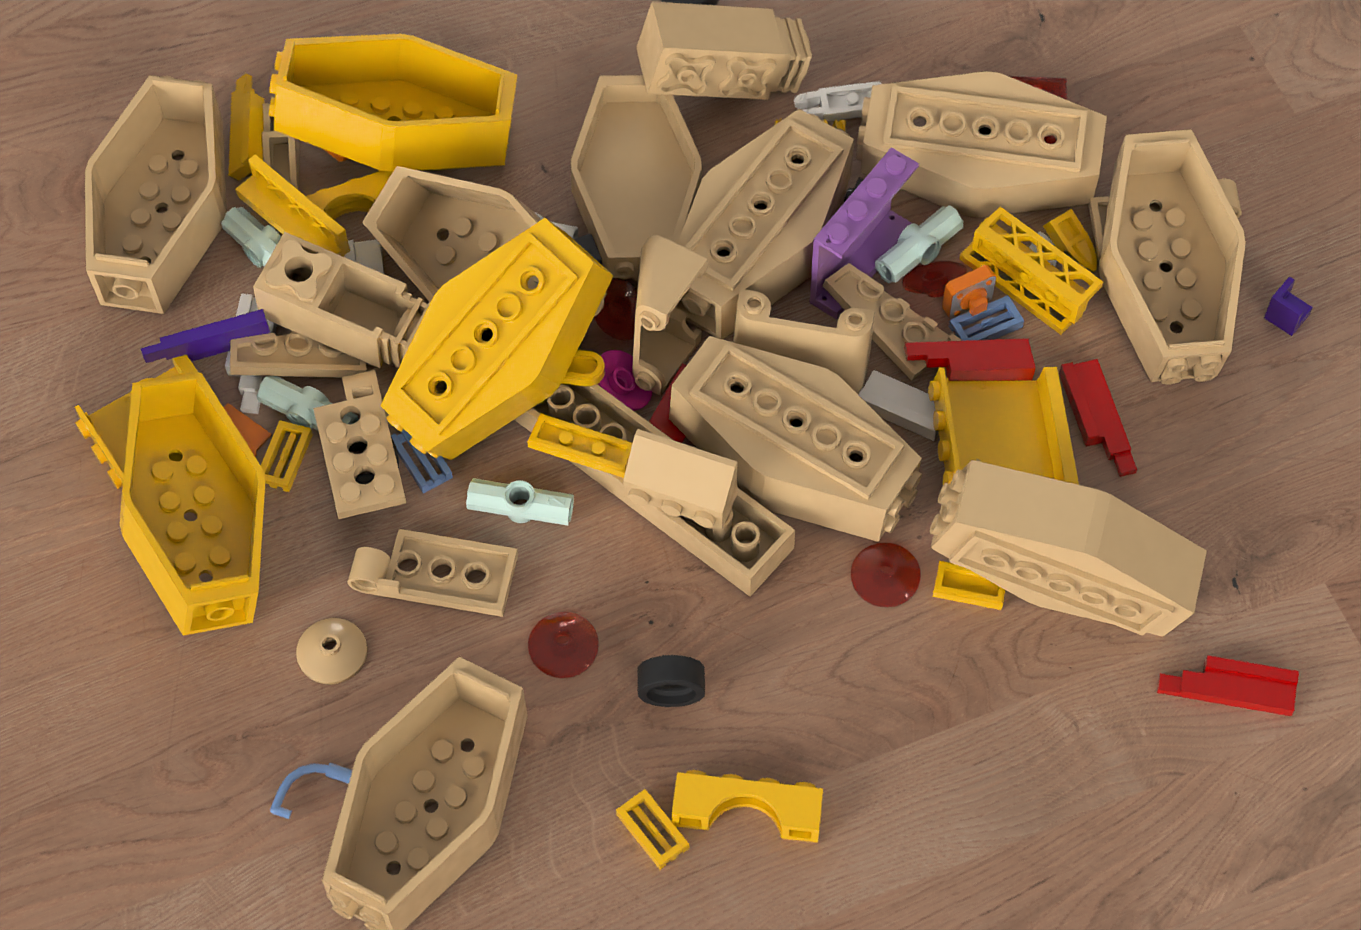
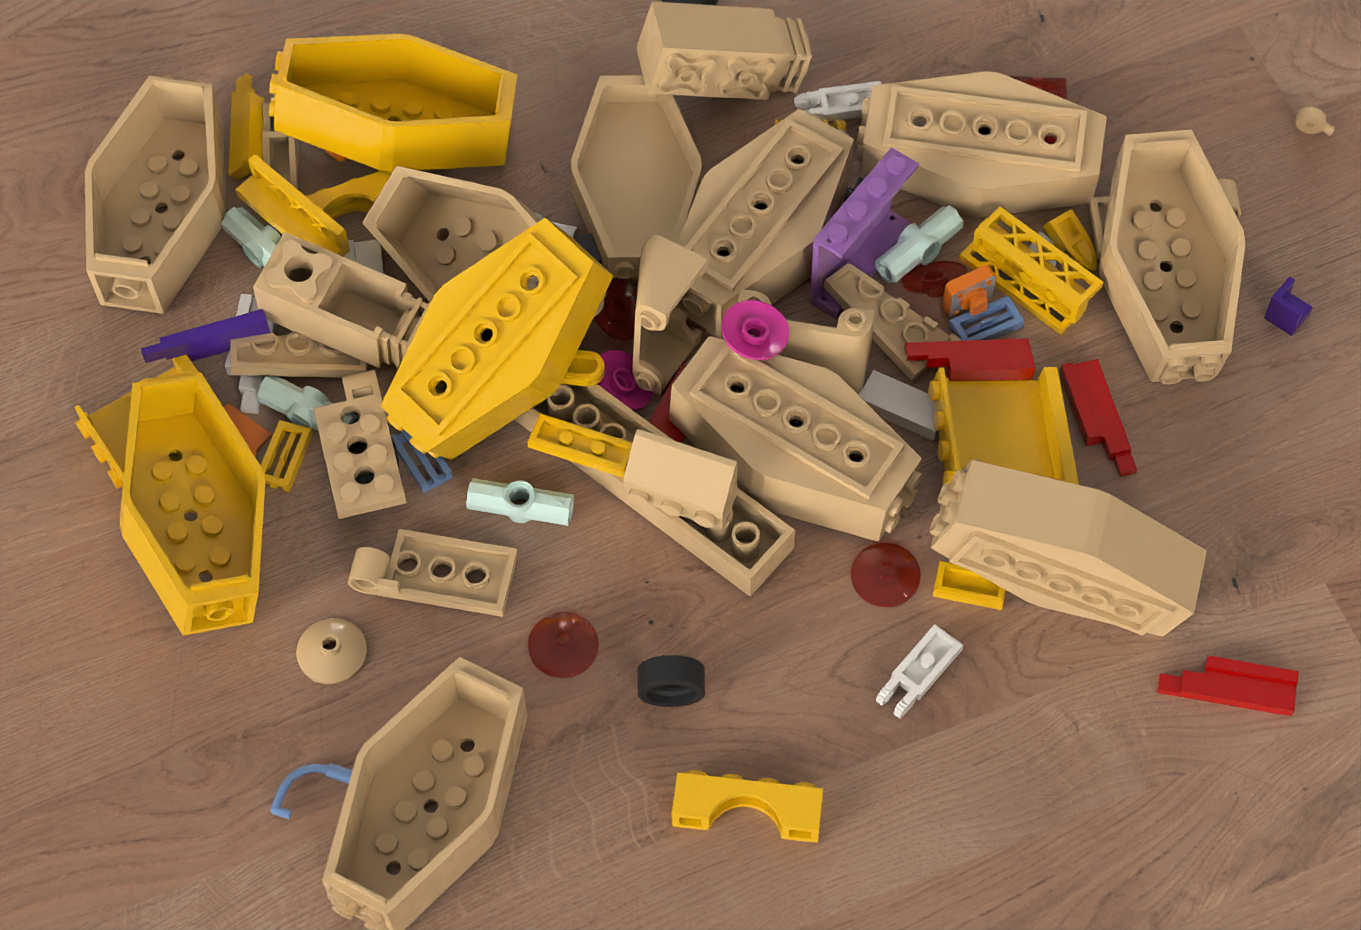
(671, 853): yellow tile -> none
(759, 320): none -> dark pink dish
(921, 668): none -> white hinge
(1312, 121): none -> tan piece

